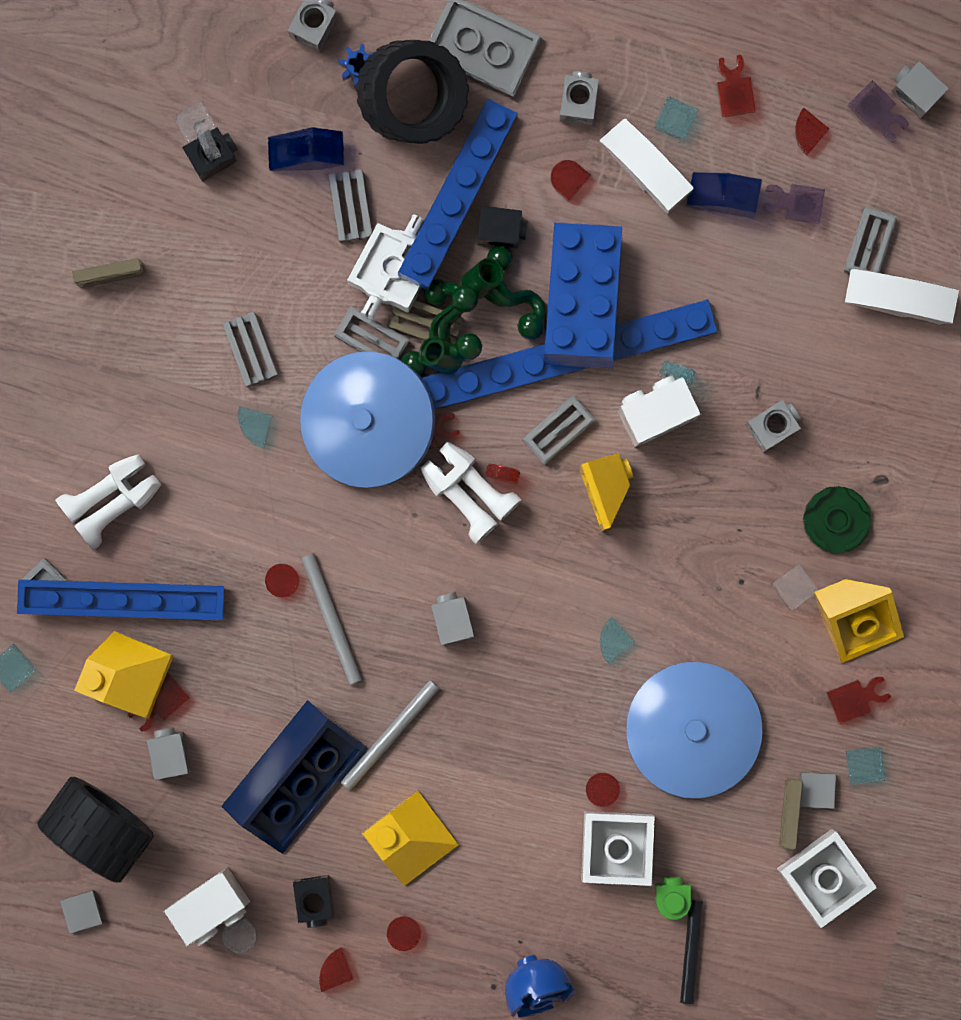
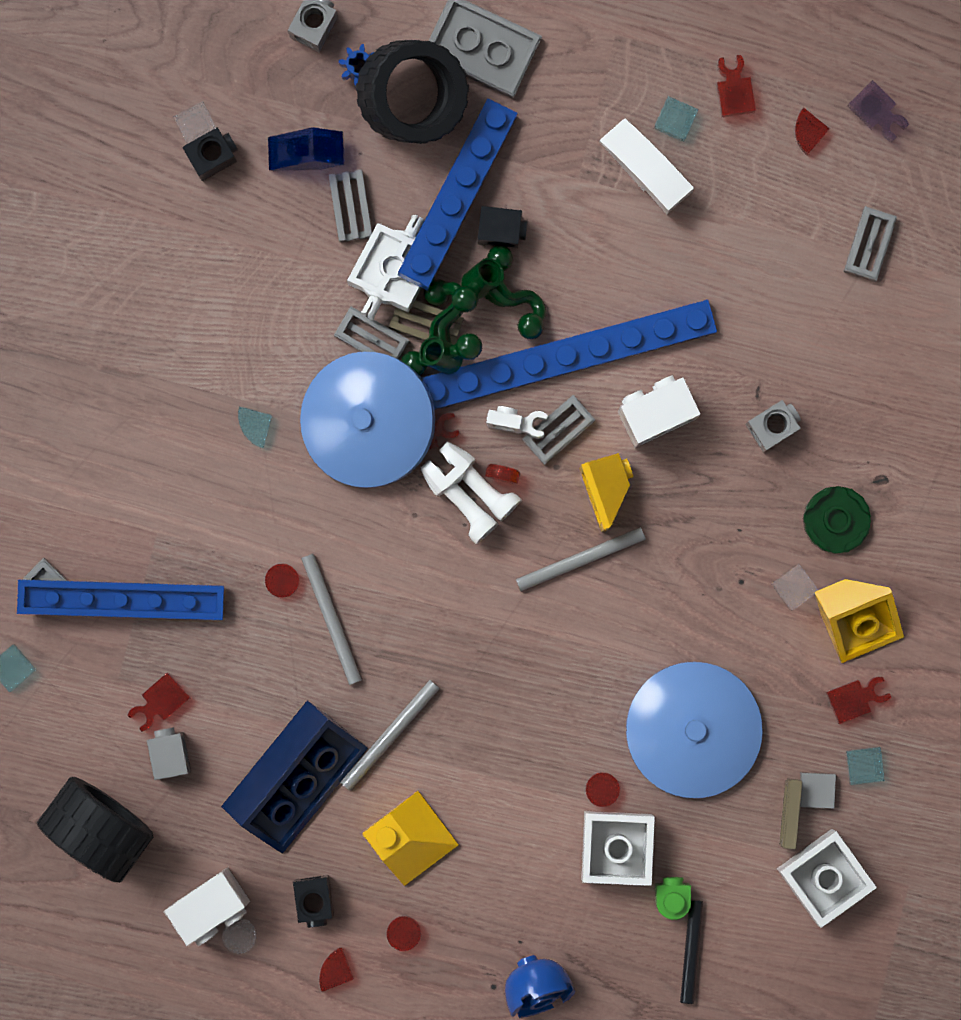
(81, 911): light grey tile -> none
(108, 273): dark tan tile -> none
(120, 472): white piece -> none
(125, 674): yellow slope -> none
(206, 140): clear tile -> none
(240, 321): light grey tile -> none
(452, 618): light grey brick -> none
(508, 420): none -> white plate
(568, 178): clear red tile -> none
(574, 112): light grey brick -> none
(580, 559): none -> light grey bar
(583, 295): blue brick -> none
(613, 640): clear light blue tile -> none
(678, 371): clear light blue tile -> none
(725, 193): clear blue slope -> none
(801, 202): clear purple plate -> none
(902, 296): white slope -> none
(918, 88): light grey brick -> none

